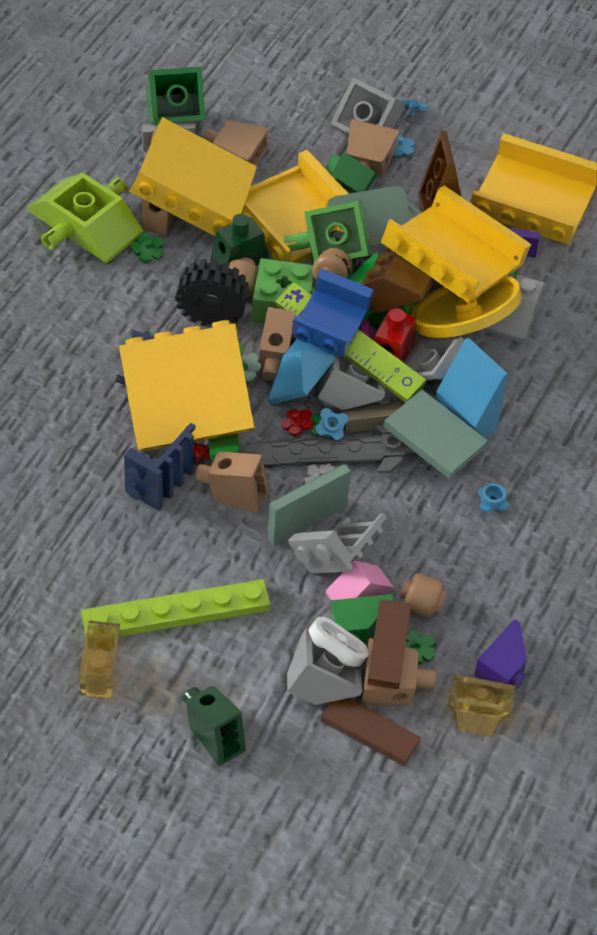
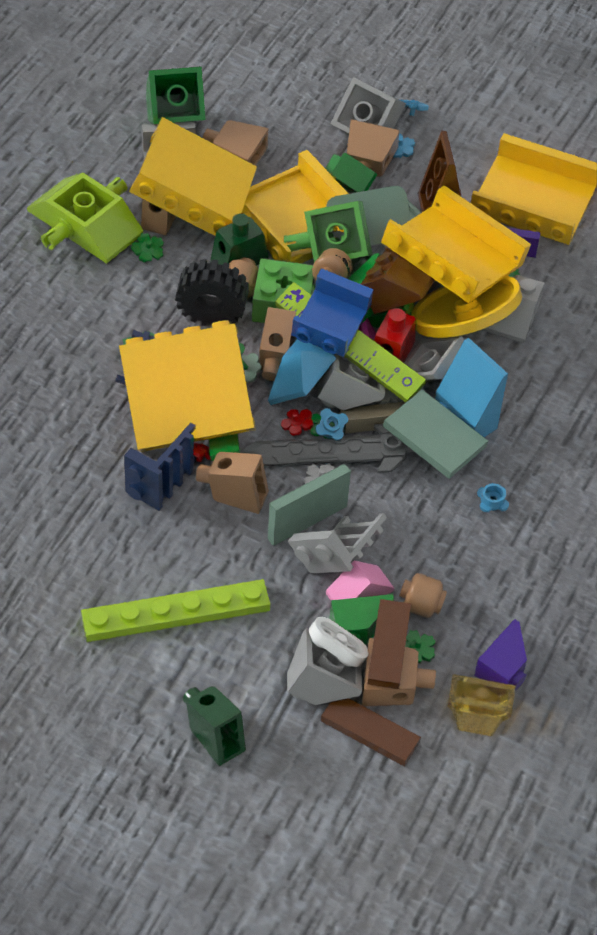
(99, 659): clear yellow slope -> none

